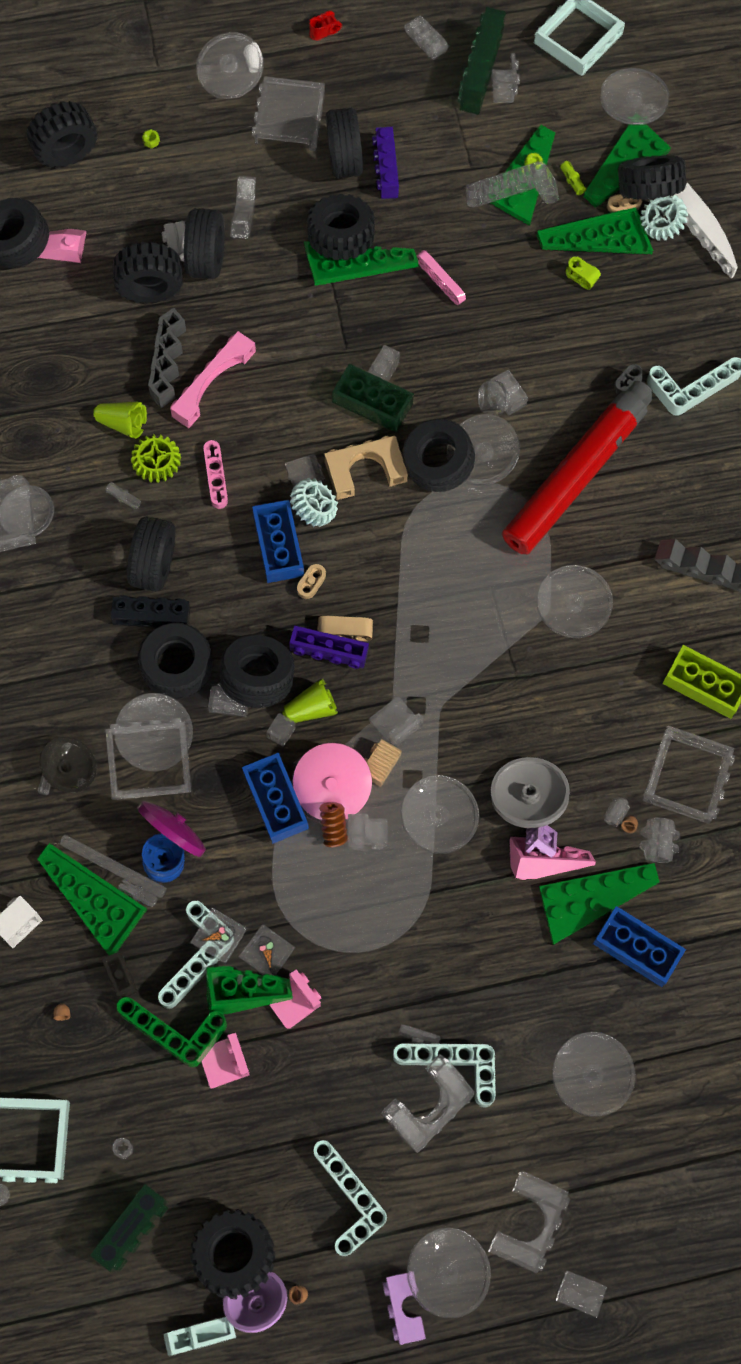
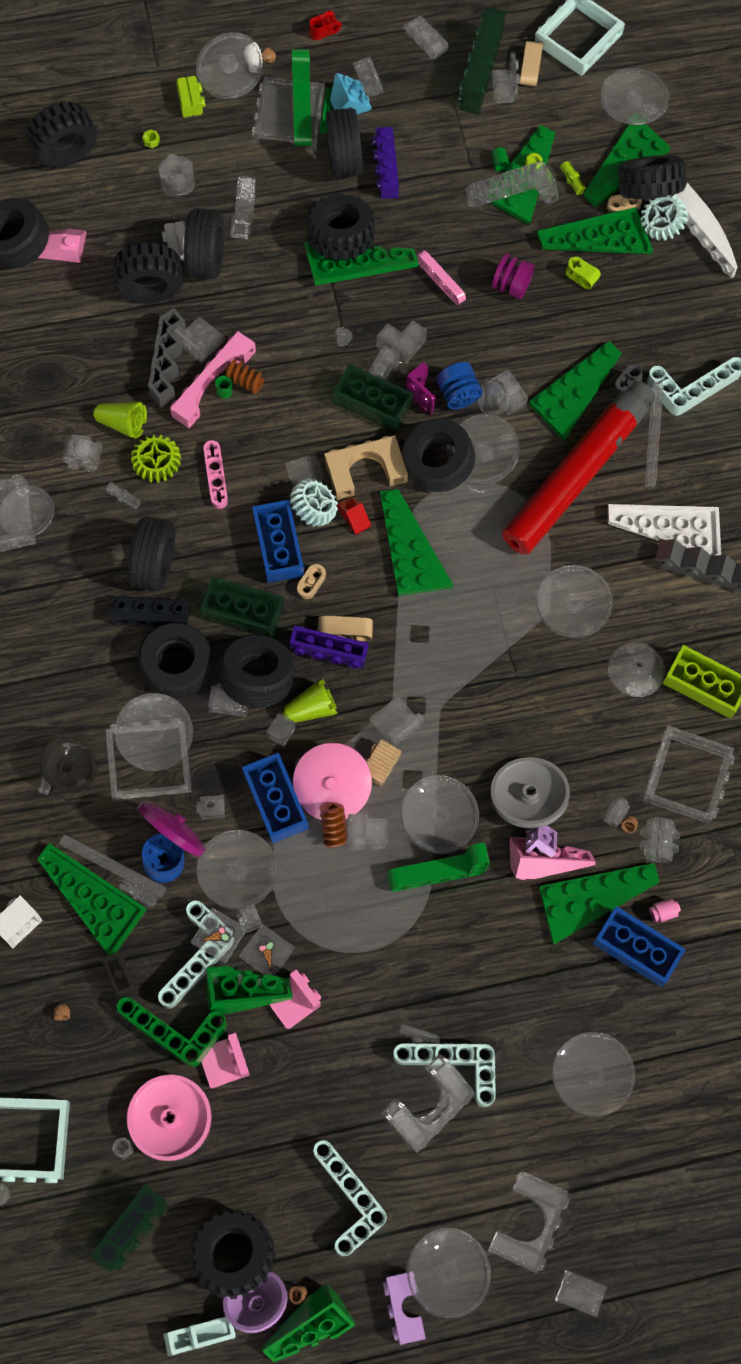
(82, 453): none -> clear brick
(149, 1114): none -> bright pink dish
(176, 175): none -> clear brick
(189, 96): none -> lime brick
(199, 339): none -> clear bracket
(216, 812): none -> clear brick
(223, 381): none -> green beam
(237, 869): none -> clear dish
(242, 607): none -> clear green brick
(244, 377): none -> dark orange piece
(249, 918): none -> clear brick
(269, 55): none -> medium nougat hinge
(301, 97): none -> green beam
(315, 1319): none -> green wedge
(327, 105): none -> green axle
(343, 336): none -> clear piece
(349, 93): none -> medium azure slope
(354, 514): none -> red slope
(368, 77): none -> clear hinge
(405, 342): none -> clear brick
(412, 557): none -> green wing
(416, 384): none -> magenta bracket
(459, 385): none -> blue wheel
(470, 864): none -> green beam
(500, 159): none -> green beam
(511, 275): none -> magenta wheel
(531, 63): none -> tan beam
(570, 395): none -> green wing
(632, 679): none -> clear dish
(654, 434): none -> clear axle
(664, 910): none -> bright pink brick
(686, 524): none -> white wing

